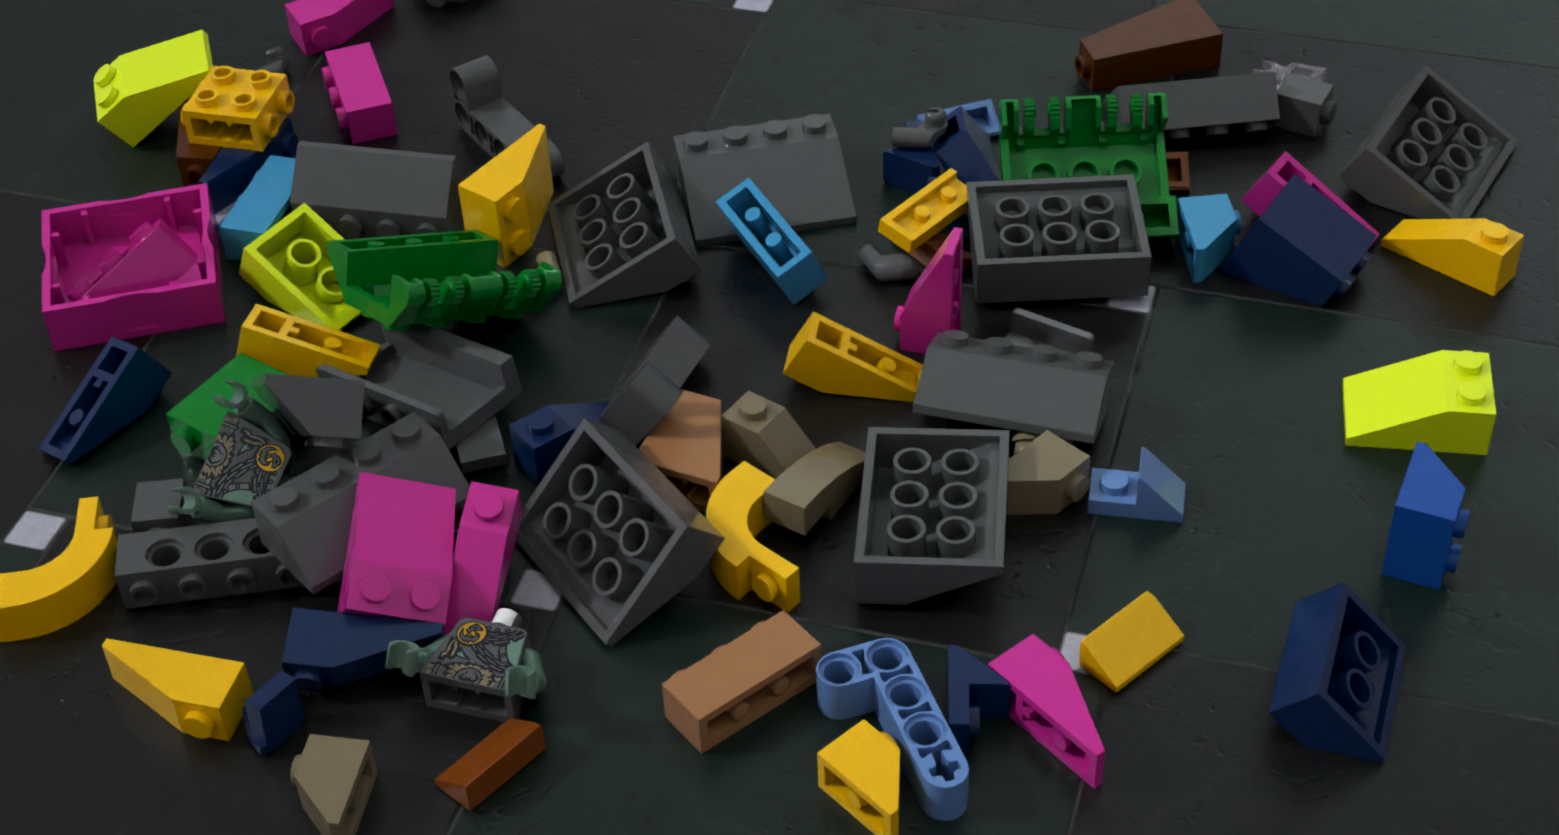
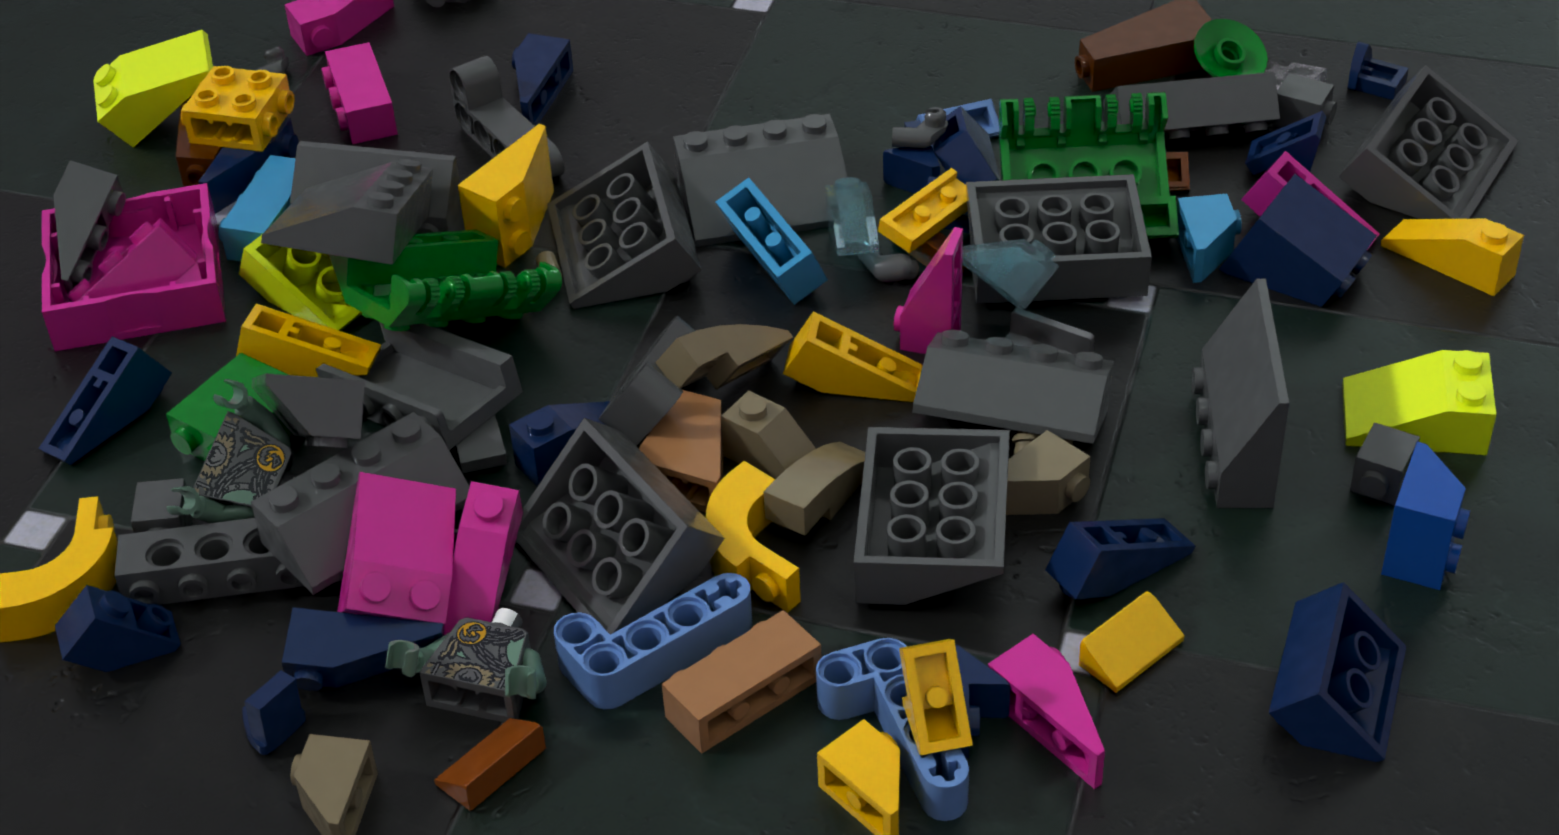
(83, 211): none -> dark grey slope
(114, 631): none -> dark blue slope
(185, 688): yellow slope -> none
(359, 214): none -> dark grey slope
(541, 70): none -> dark blue slope
(654, 647): none -> medium blue beam
(721, 353): none -> dark tan slope
(851, 217): none -> clear light blue slope
(935, 697): none -> yellow slope
(1012, 268): none -> clear light blue slope
(1111, 555): none -> dark blue slope
(1145, 494): medium blue slope -> none
(1229, 49): none -> green dish
(1243, 404): none -> dark grey slope
(1297, 139): none -> dark blue slope
(1375, 75): none -> dark blue tile
(1383, 463): none -> dark grey brick

